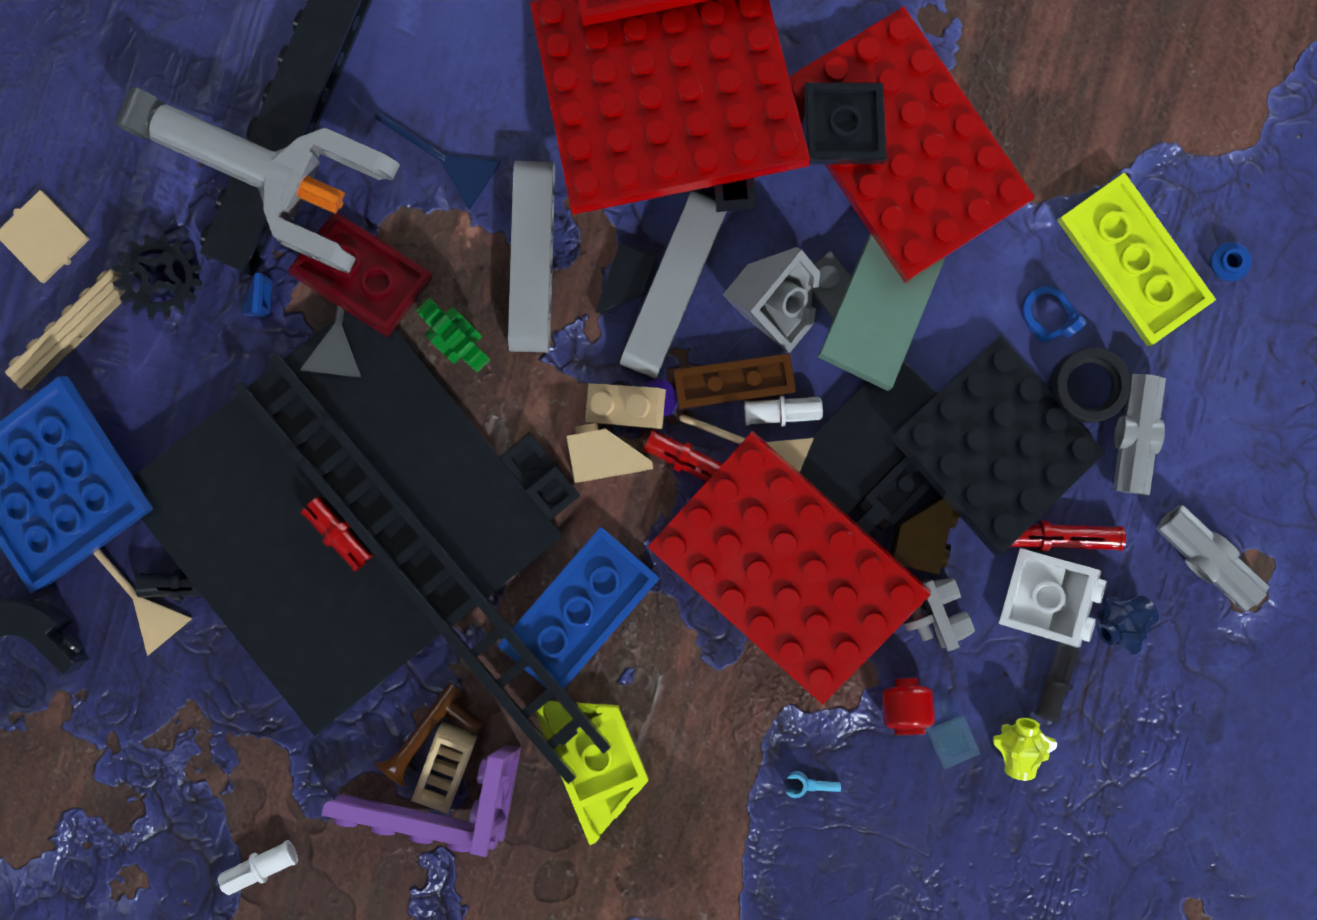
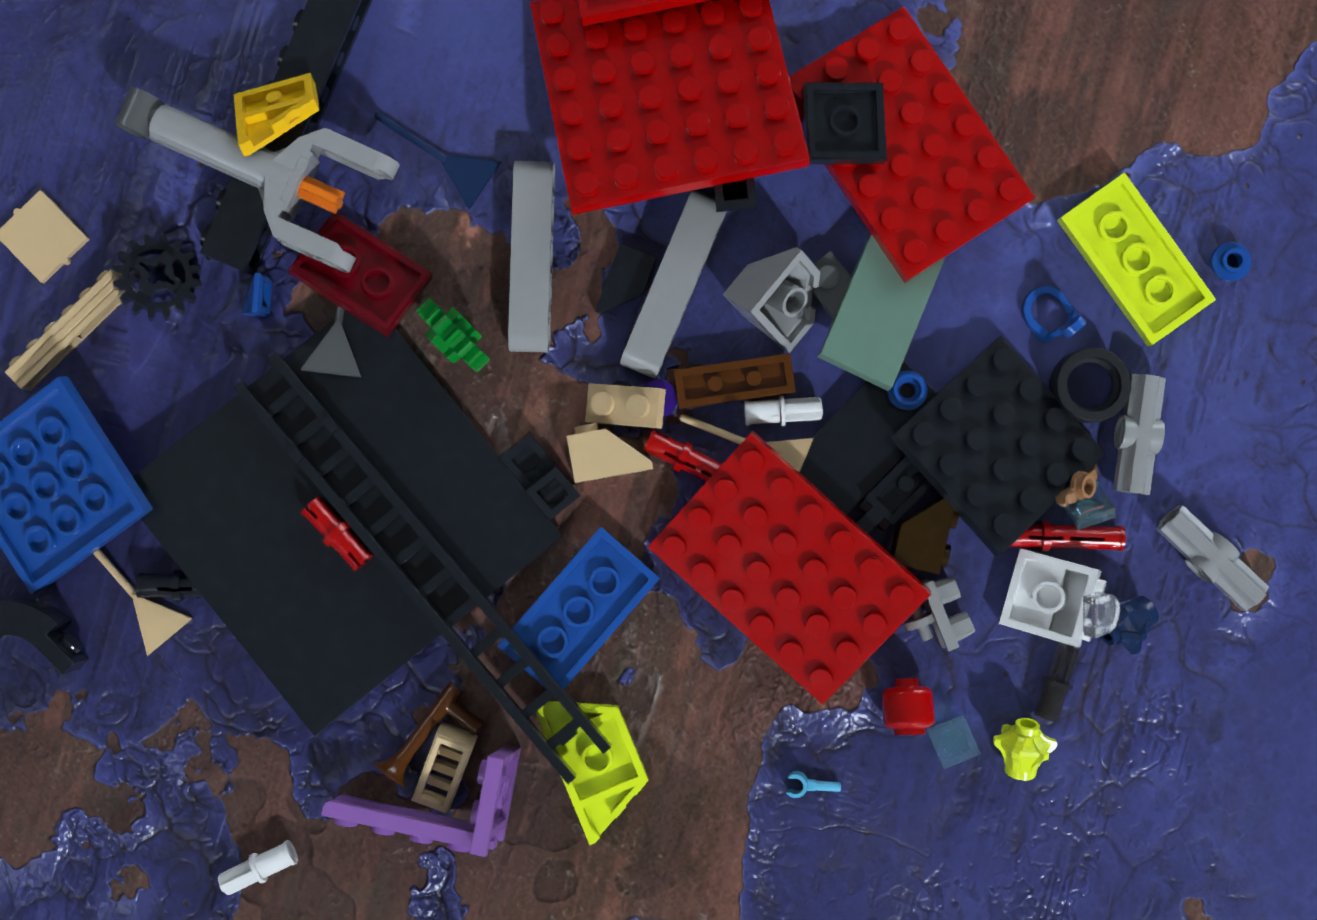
(273, 110): none -> yellow wing
(919, 391): none -> blue plate
(1081, 487): none -> medium nougat piece
(1091, 510): none -> clear light blue plate
(1100, 614): none -> clear tile

